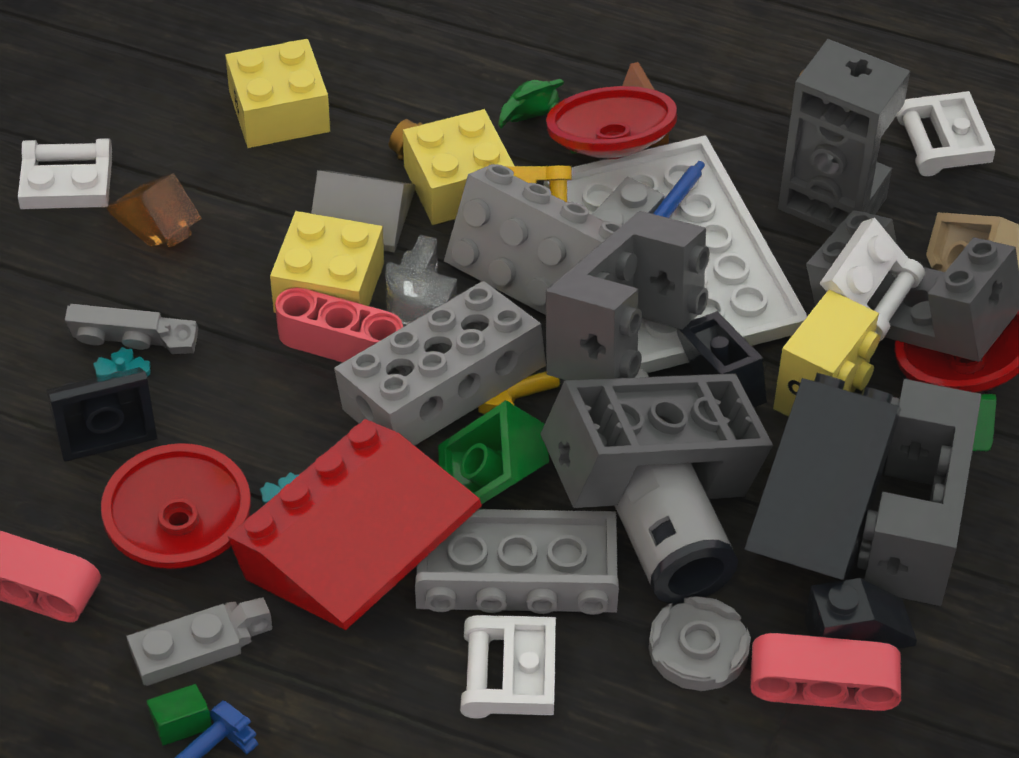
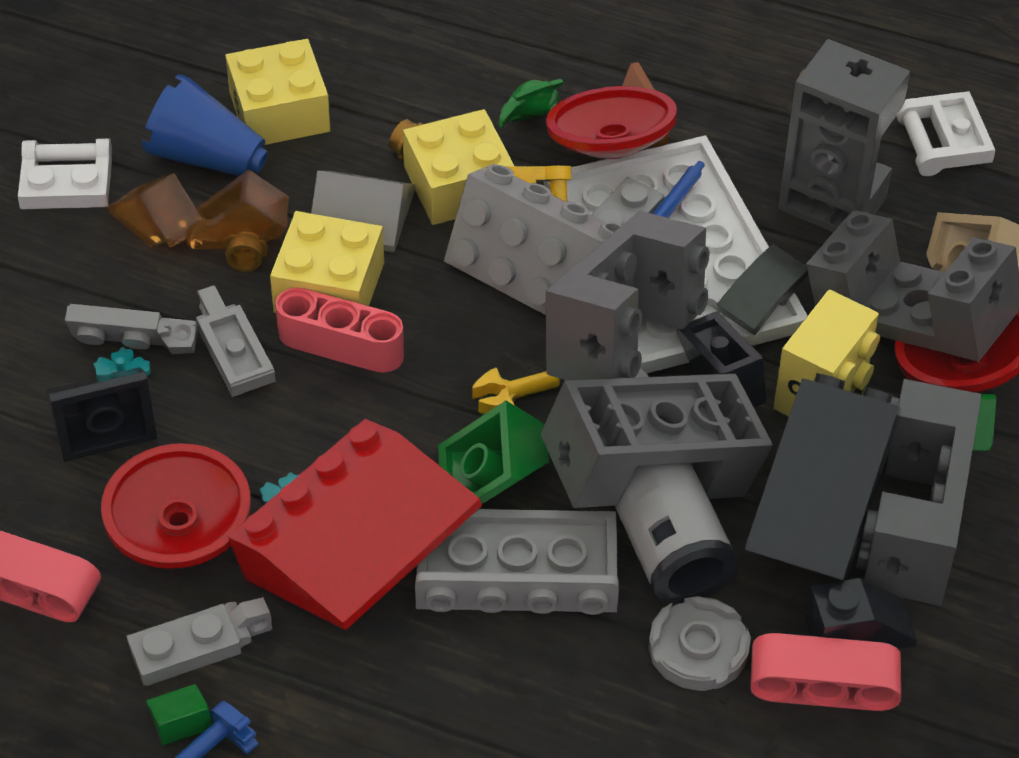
(202, 132): none -> blue cone
(232, 344): none -> light grey hinge
(241, 206): none -> clear orange slope
(244, 251): none -> pearl gold plate
(414, 286): clear brick -> none
(442, 364): light grey brick -> none
(526, 666): white plate -> none
(762, 288): none -> pearl dark grey slope
(864, 266): white plate -> none

